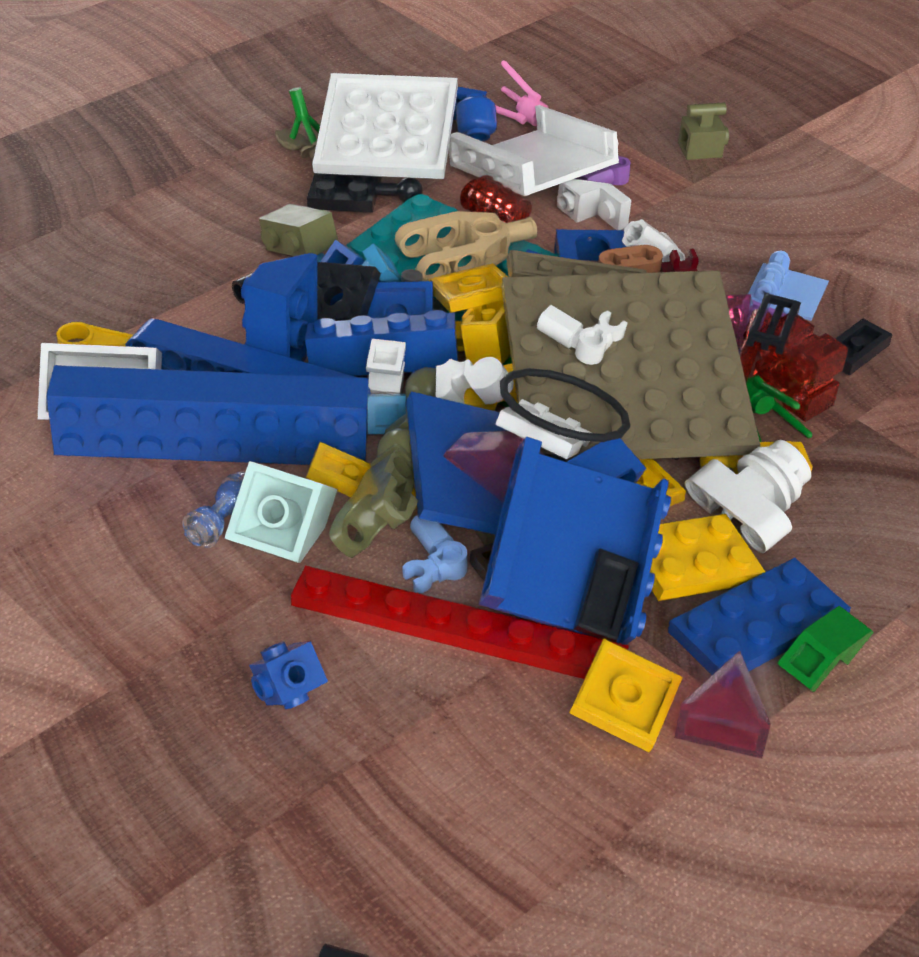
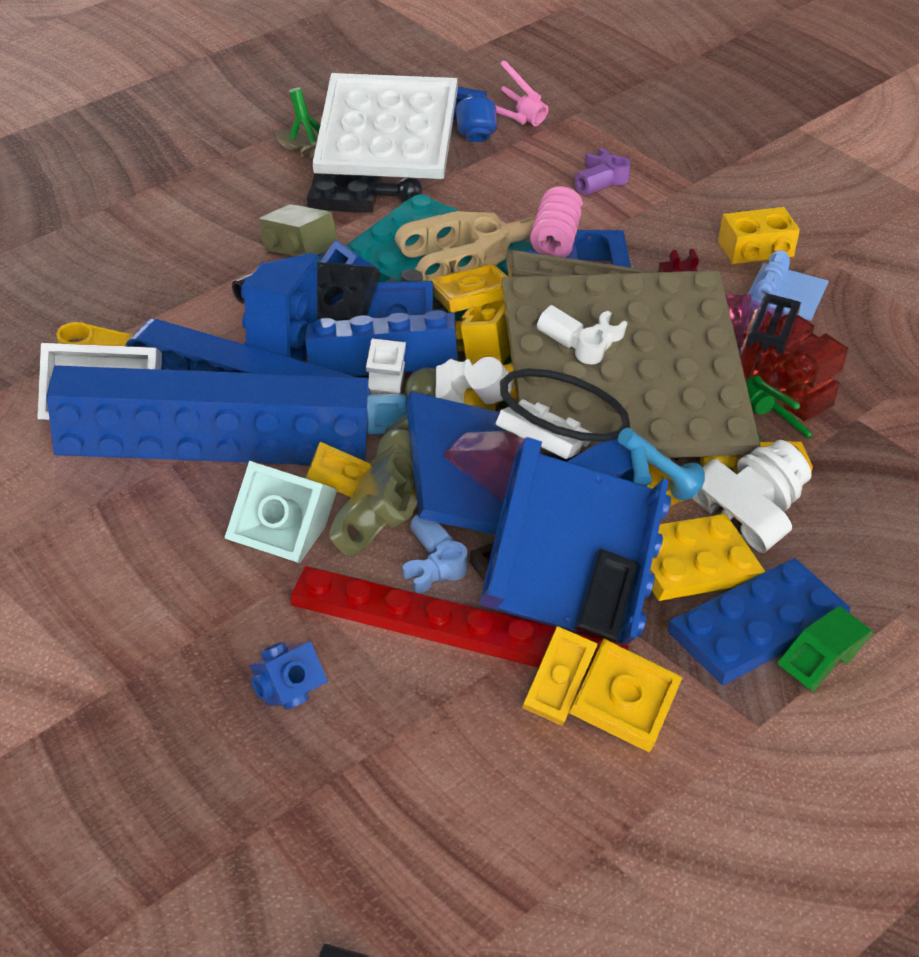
(207, 523): clear piece -> none
(384, 264): dark azure tile -> none
(492, 197): clear red piece -> none
(540, 159): white panel -> none
(556, 222): none -> bright pink piece
(559, 676): none -> yellow plate
(588, 198): white slope -> none
(639, 256): nougat beam -> none
(644, 234): white piece -> none
(685, 479): none -> dark azure piece
(702, 131): olive brick -> none
(726, 712): clear pink slope -> none
(757, 234): none -> yellow brick
(863, 344): black plate -> none

